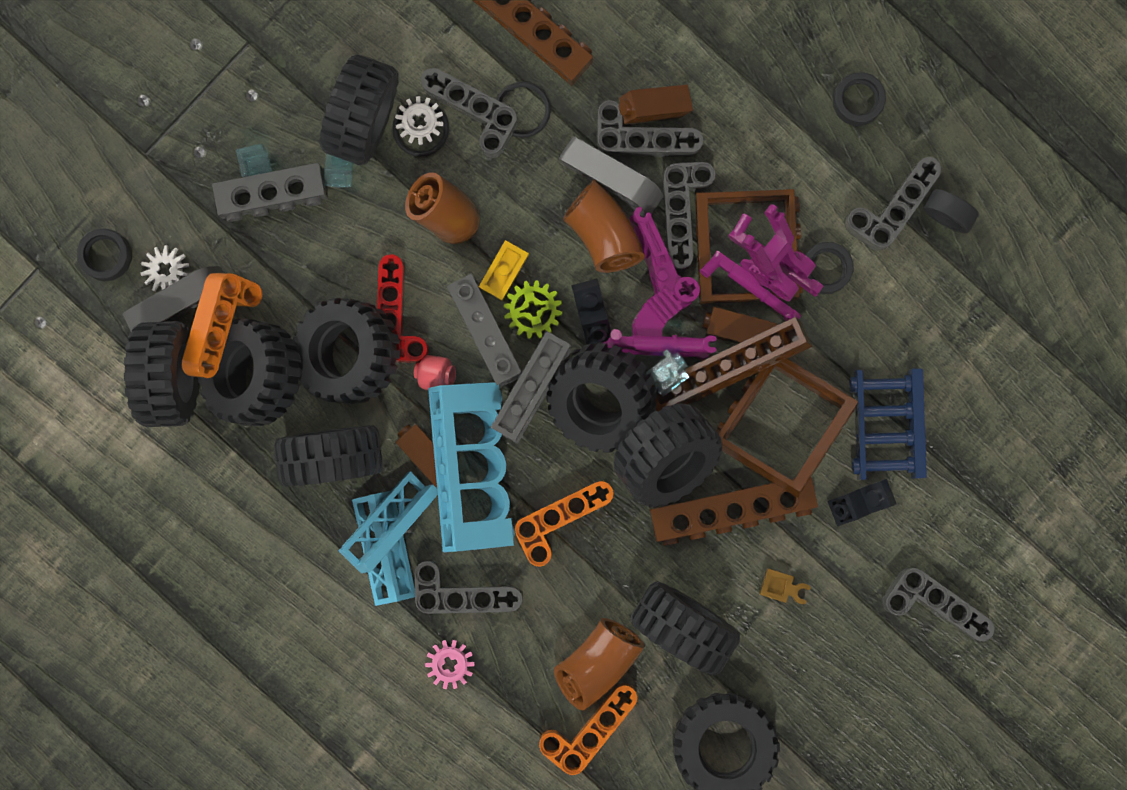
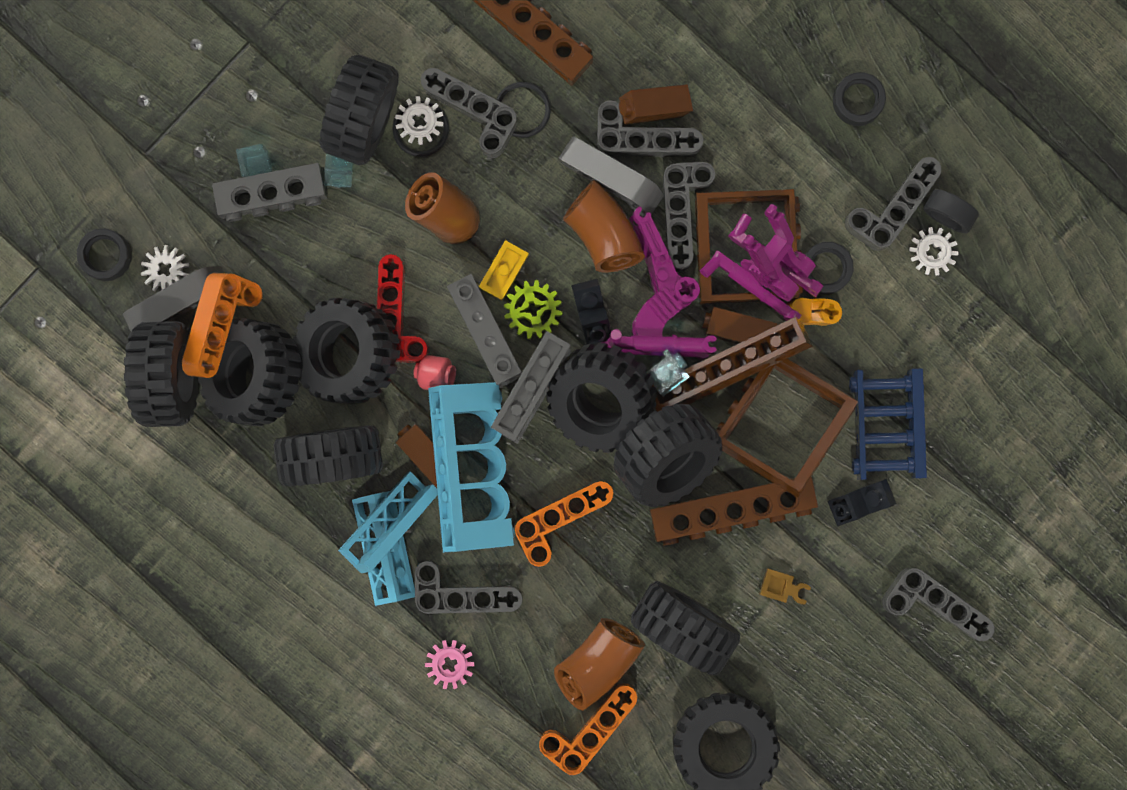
(825, 311): none -> light orange piece
(937, 241): none -> white gear

